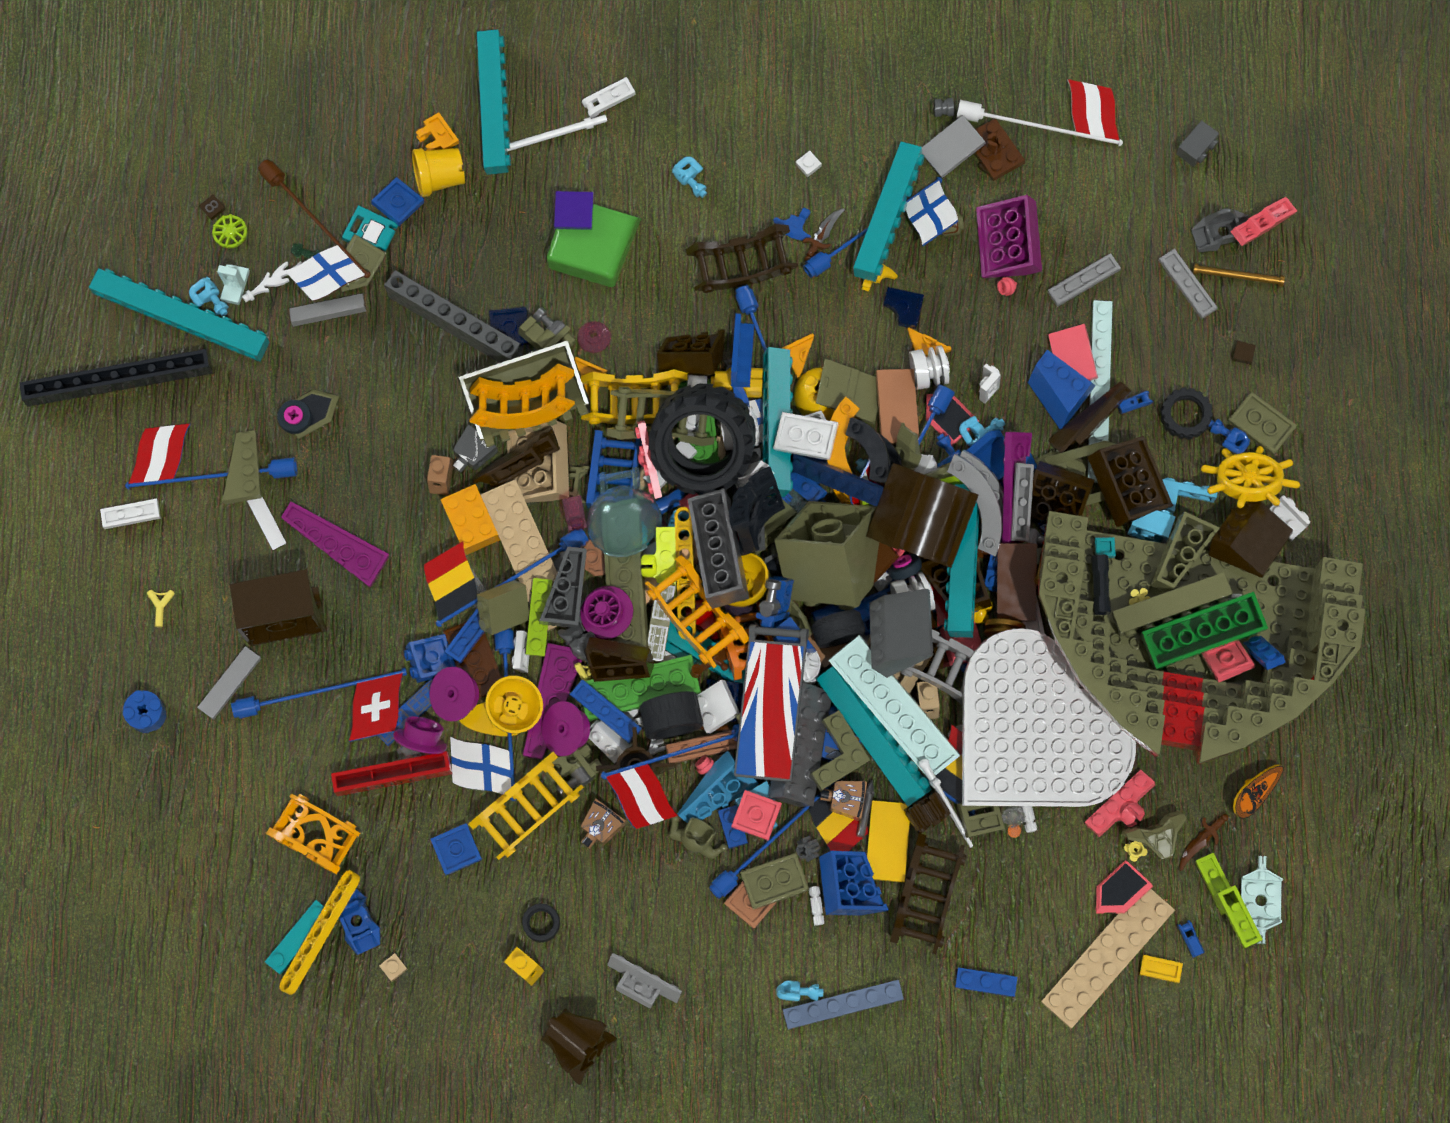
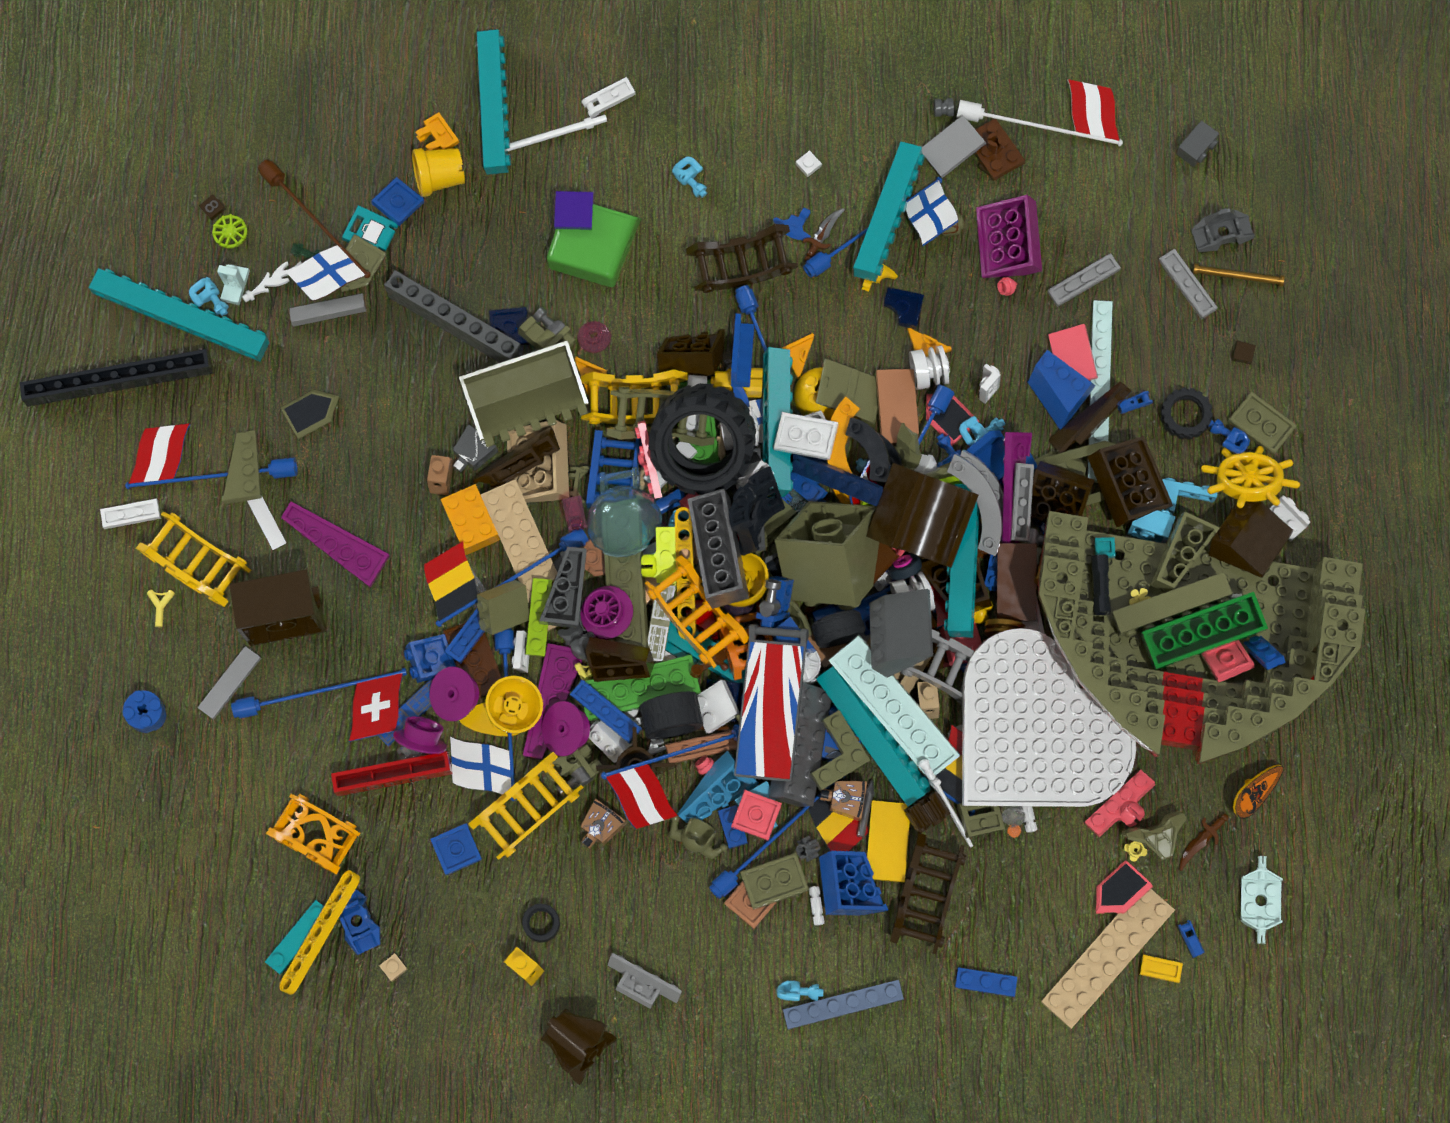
(185, 575): none -> yellow fence
(298, 422): black wheel -> none
(523, 391): light orange fence -> none
(1228, 900): lime bracket -> none
(1264, 221): coral slope -> none

